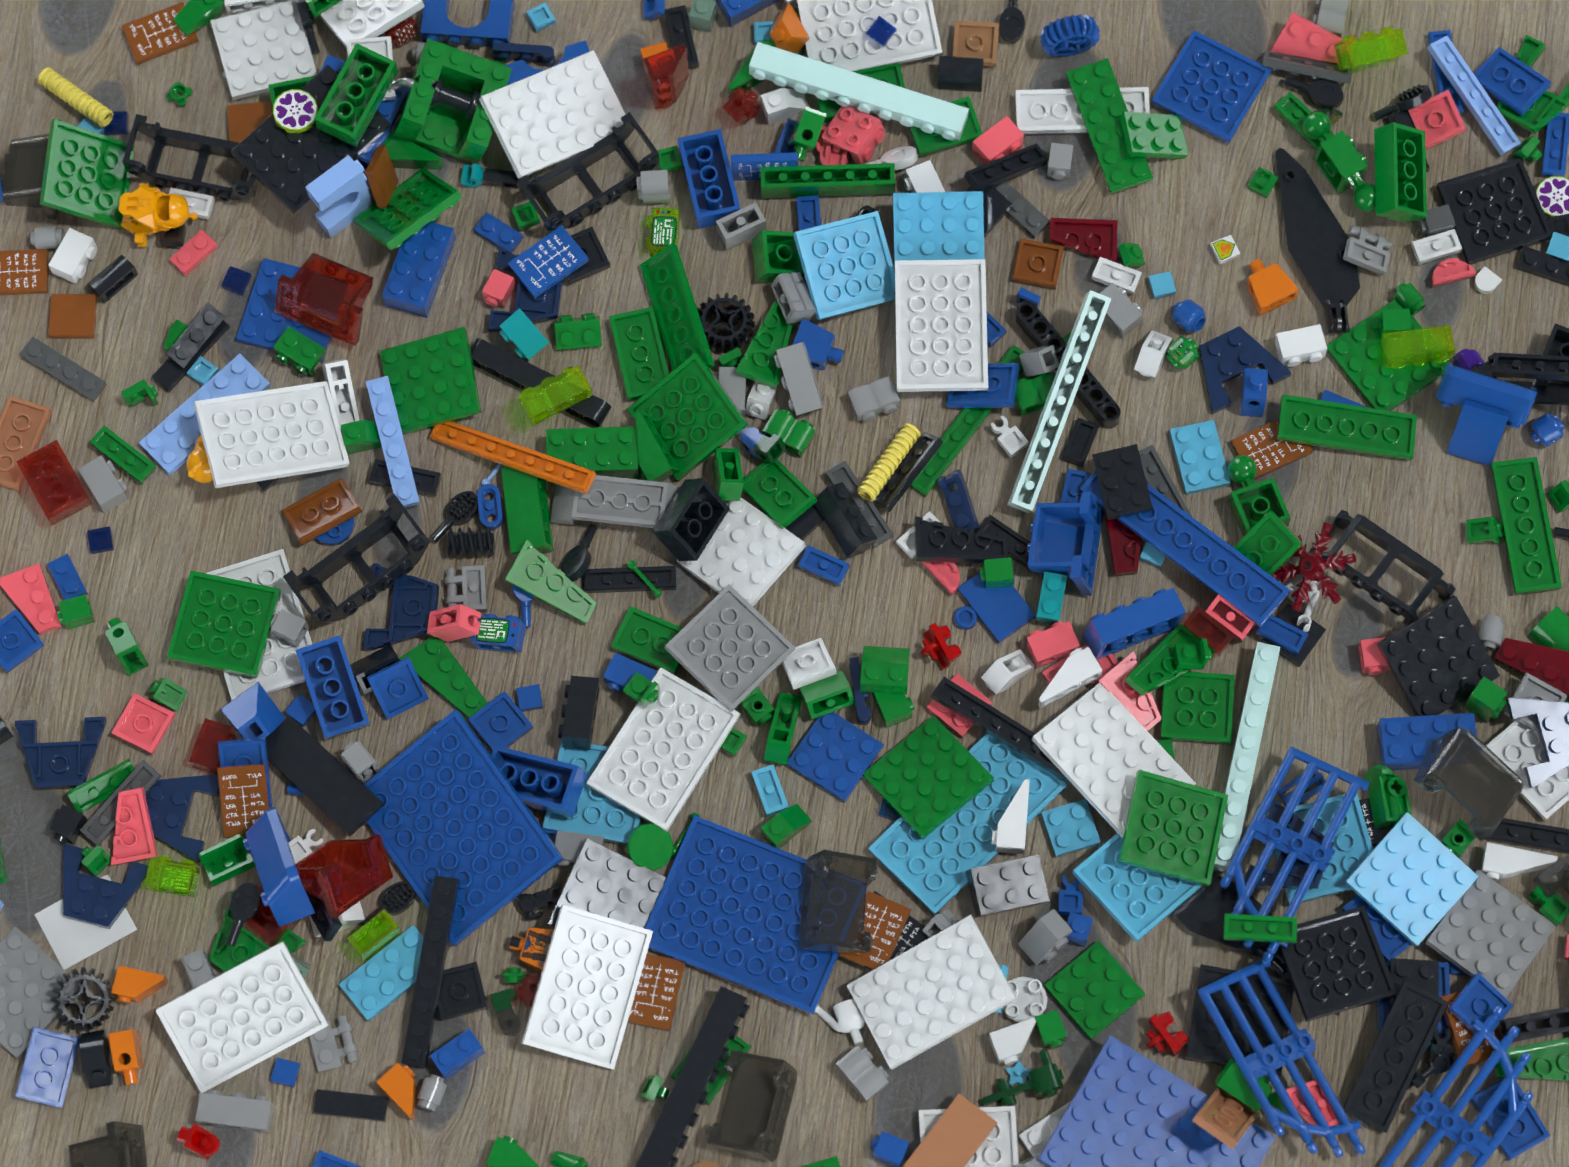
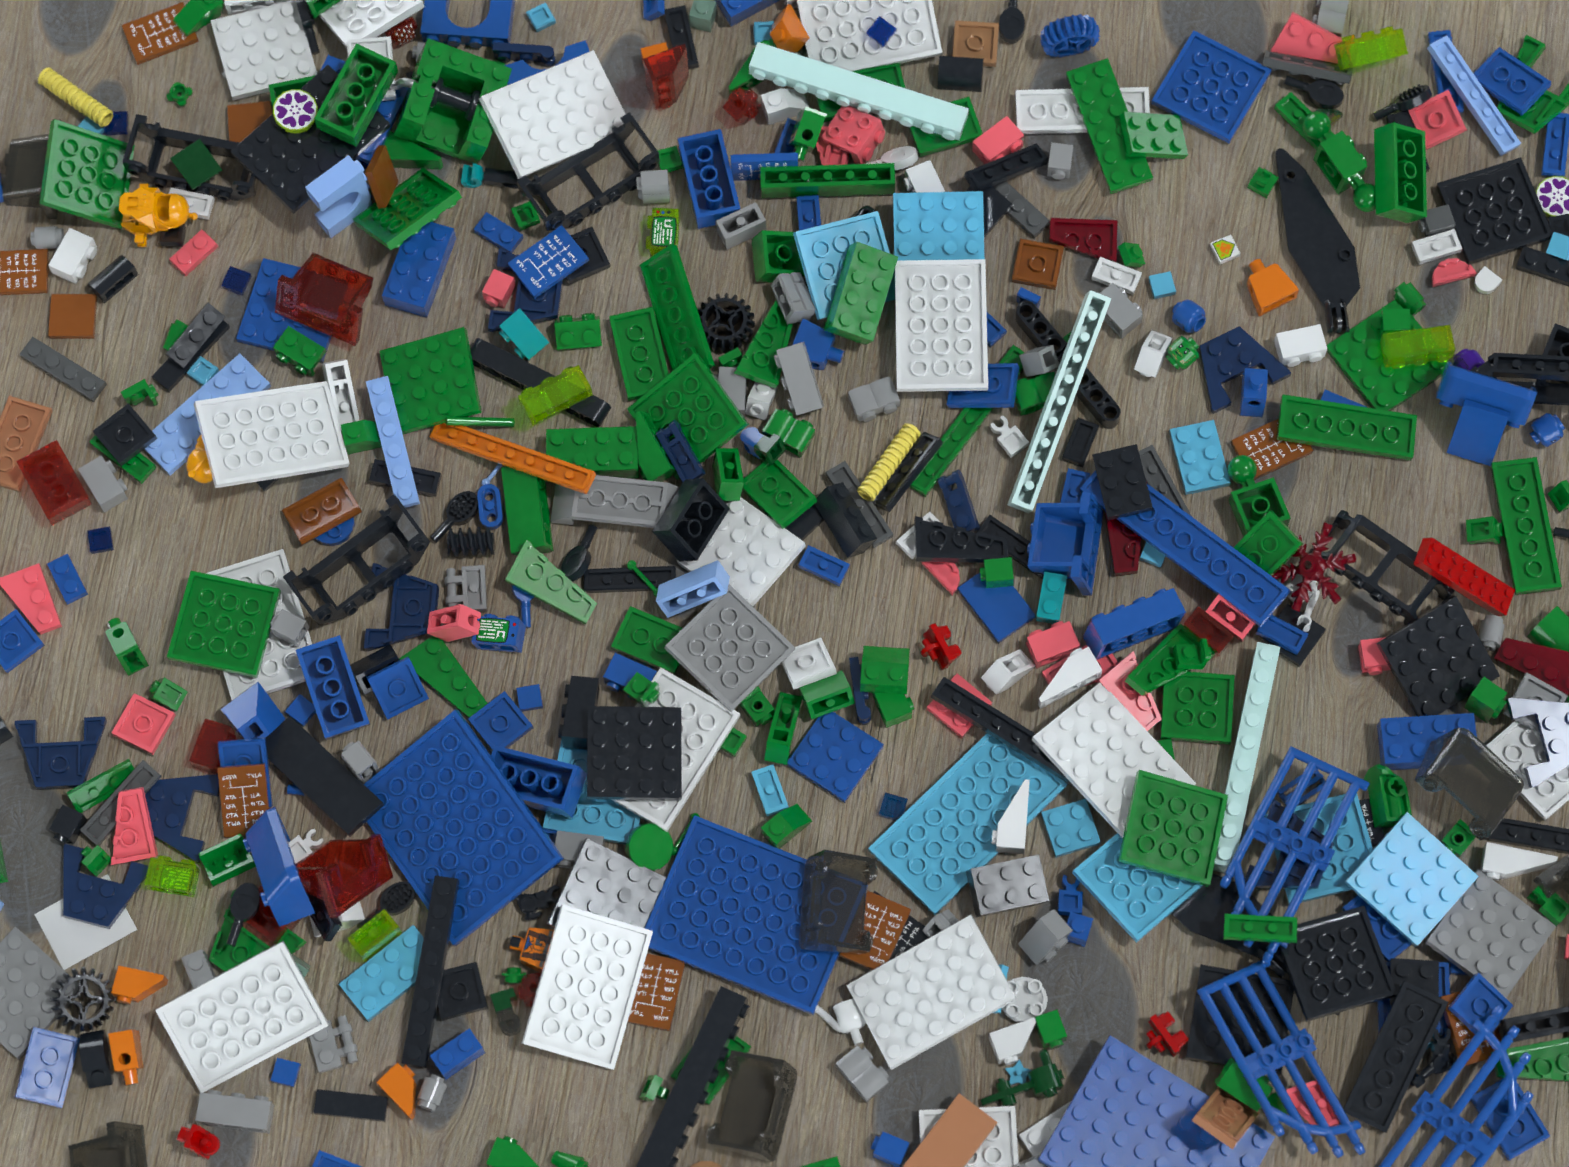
(75, 612): green brick -> none
(124, 434): none -> black plate
(196, 164): none -> dark green window
(480, 421): none -> green bar
(634, 753): none -> black plate
(680, 452): none -> dark blue plate
(692, 589): none -> light blue brick
(861, 293): none -> green brick
(928, 777): green plate -> none
(965, 618): blue tile -> none
(1094, 990): green plate -> none
(1365, 255): light grey plate -> none
(1464, 576): none -> red piece
(1527, 150): green tile -> none

